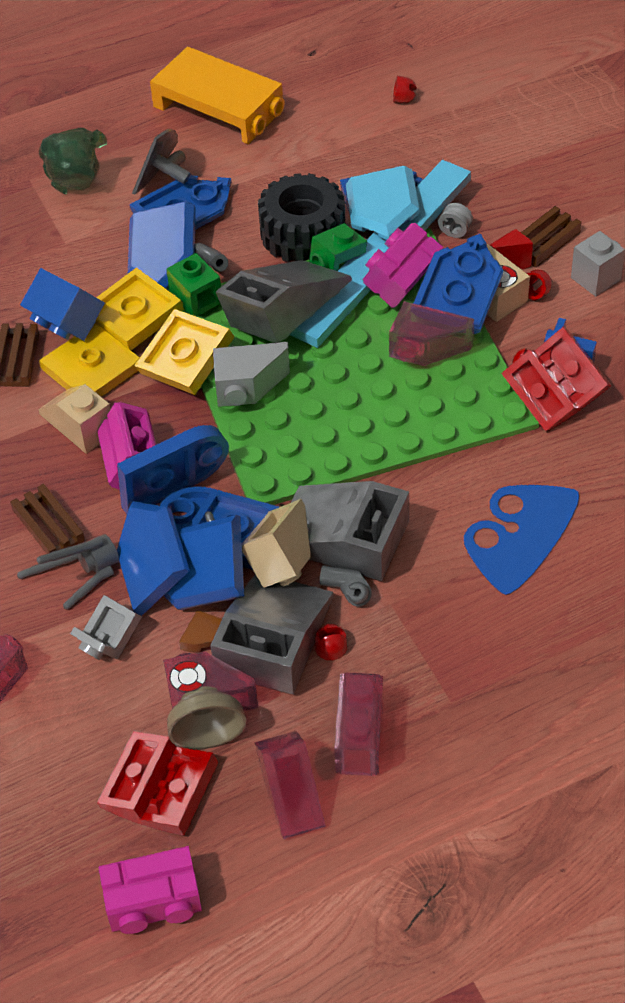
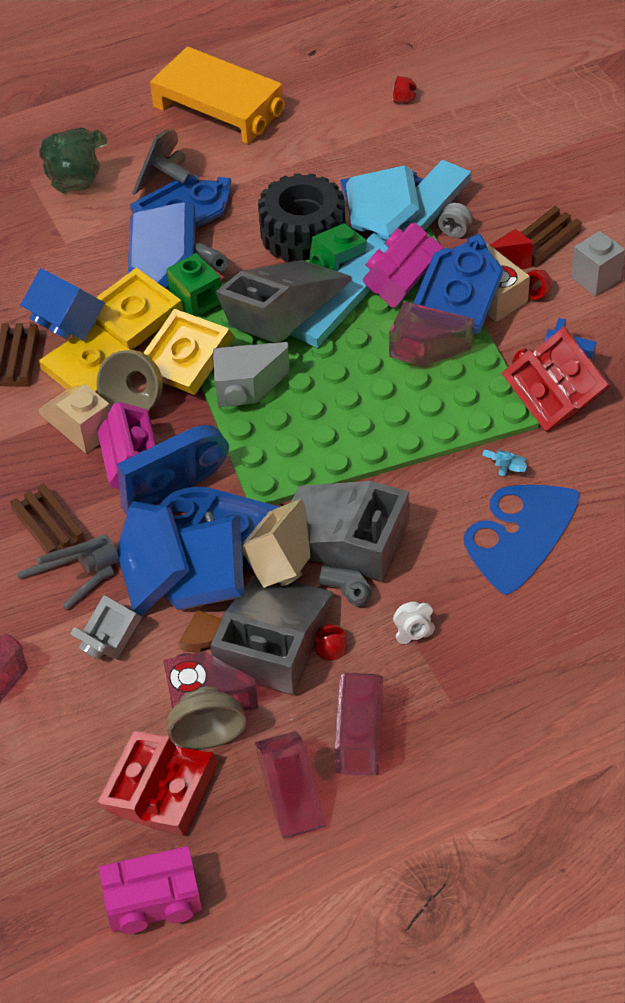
(115, 377): none -> dark tan piece
(413, 622): none -> white plate
(506, 461): none -> medium azure plant

